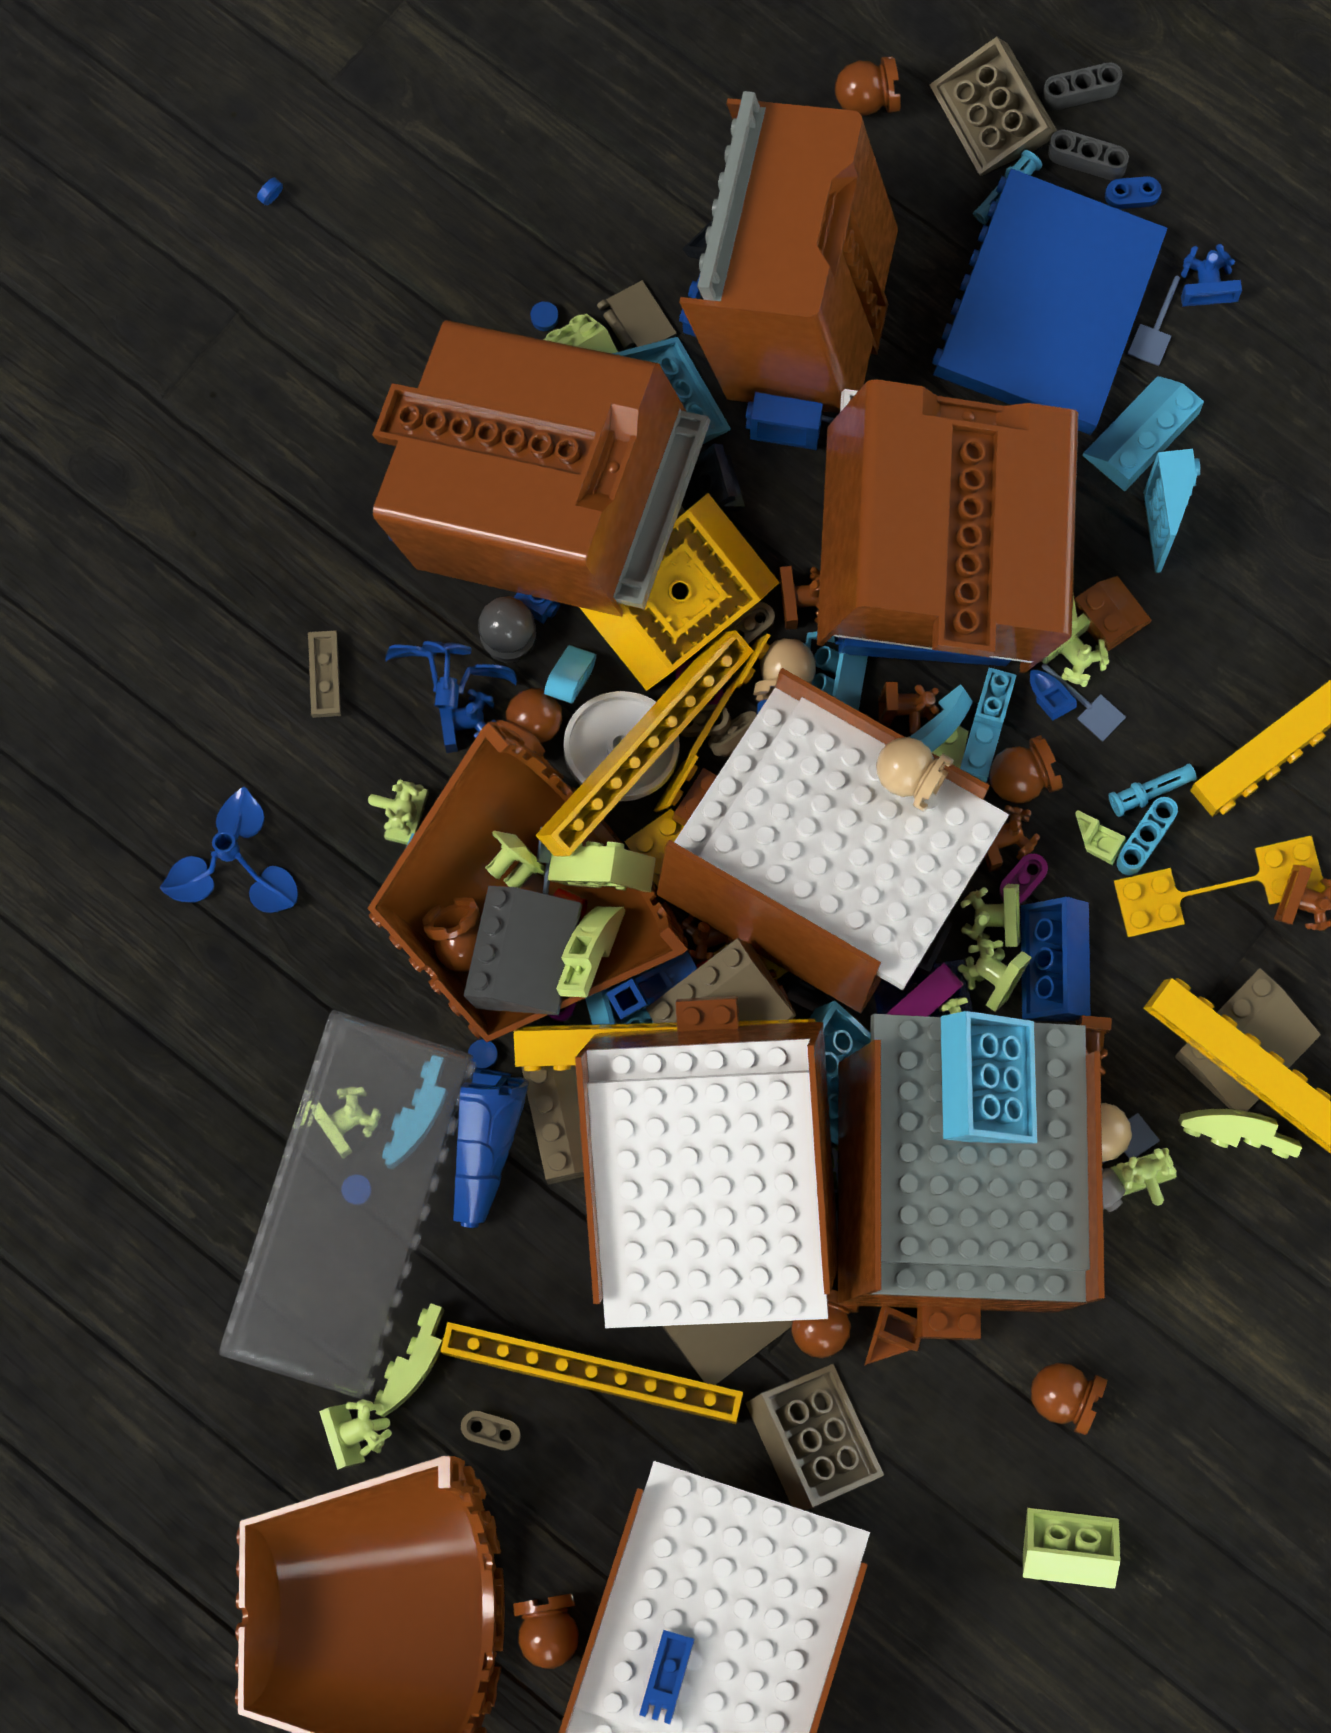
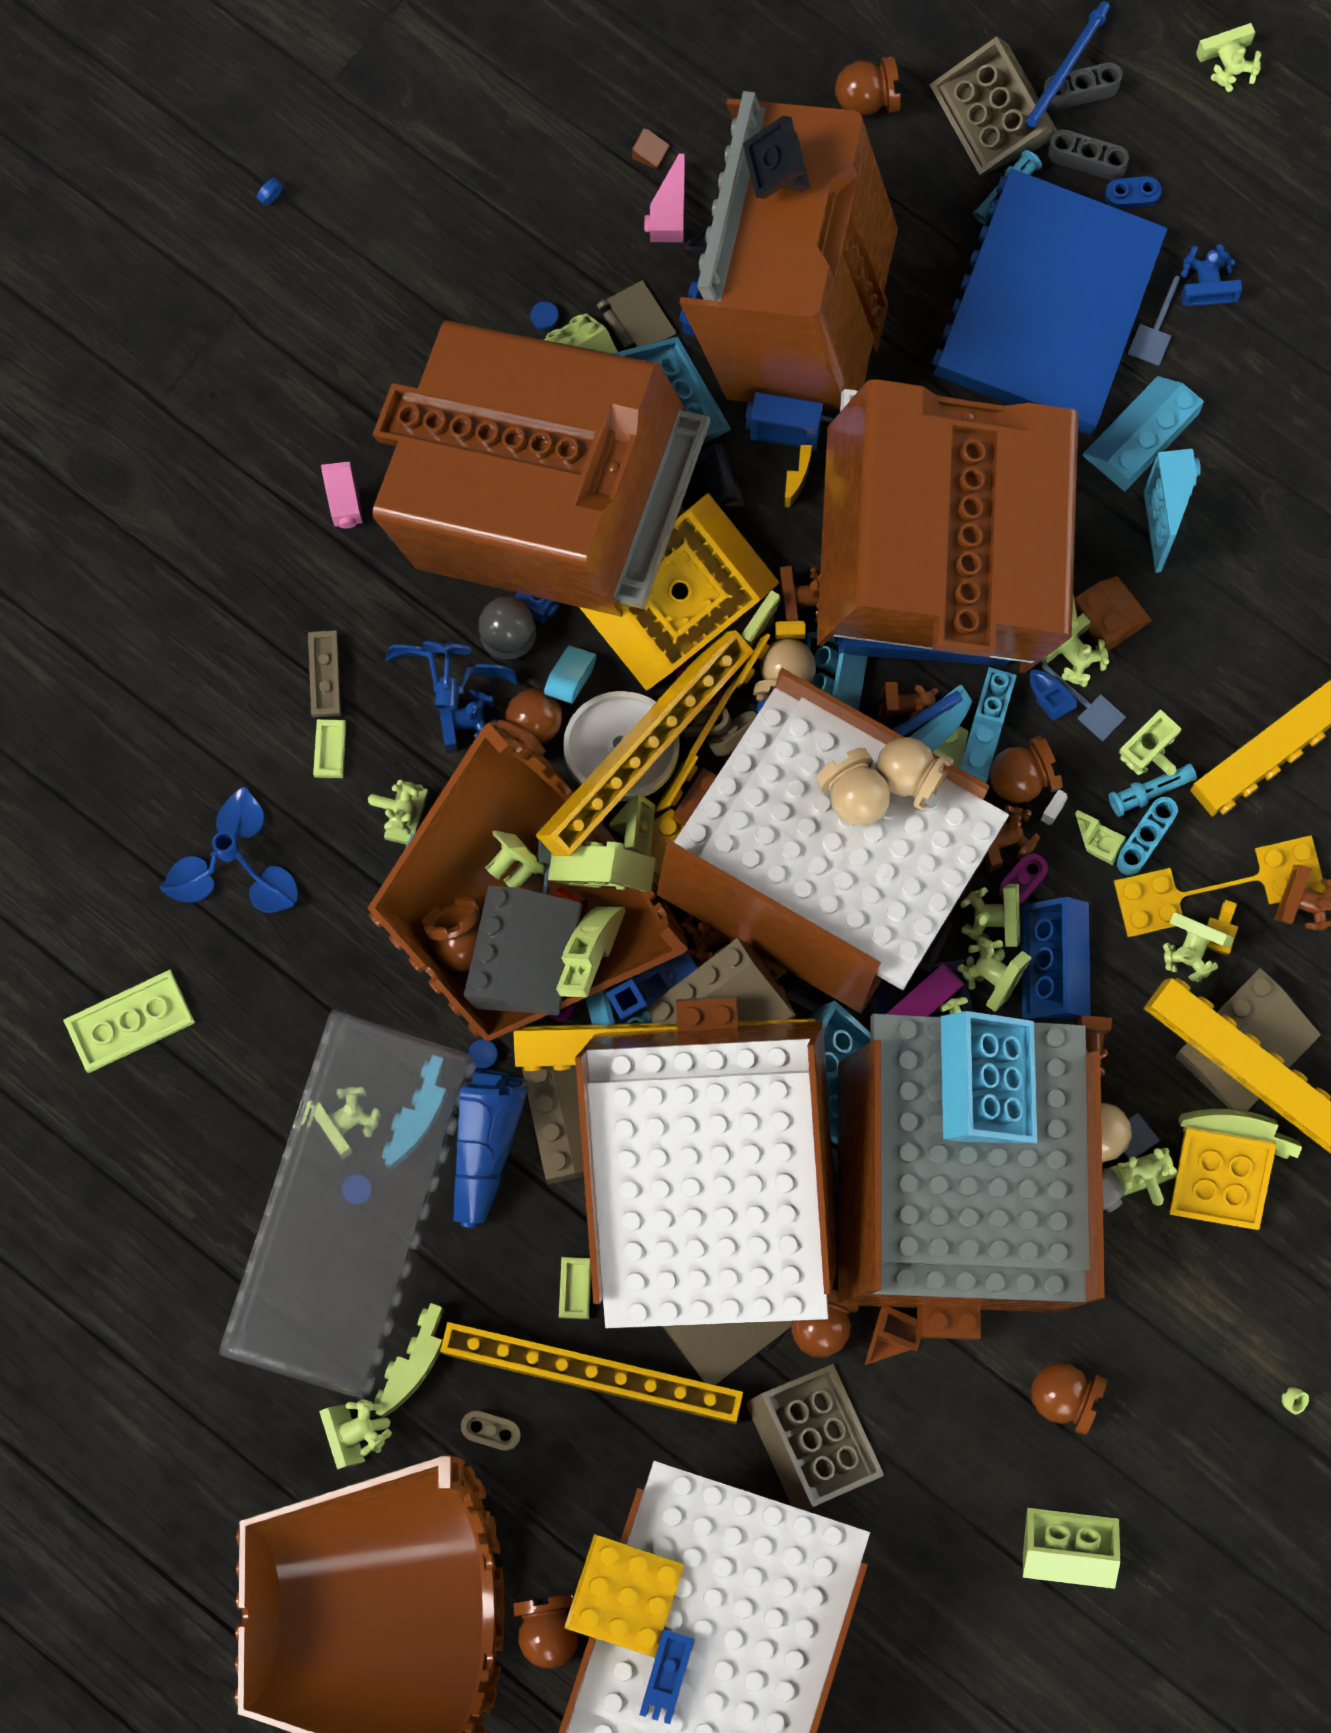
(129, 1021): none -> yellowish green tile
(329, 748): none -> yellowish green tile
(342, 494): none -> bright pink slope
(575, 1288): none -> yellowish green tile
(624, 1596): none -> yellow plate
(636, 824): none -> yellowish green slope
(649, 149): none -> dark orange slope
(667, 207): none -> bright pink slope
(761, 618): none -> yellowish green tile
(776, 159): none -> black bracket
(790, 630): none -> yellow slope
(796, 479): none -> yellow slope
(856, 790): none -> tan tile
(928, 713): none -> blue bar
(1054, 807): none -> white tile
(1096, 19): none -> blue bar
(1149, 745): none -> yellowish green piece
(1194, 947): none -> yellowish green piece
(1222, 1177): none -> yellow plate
(1223, 925): none -> yellow plate
(1231, 50): none -> yellowish green piece
(1295, 1394): none -> yellowish green hinge

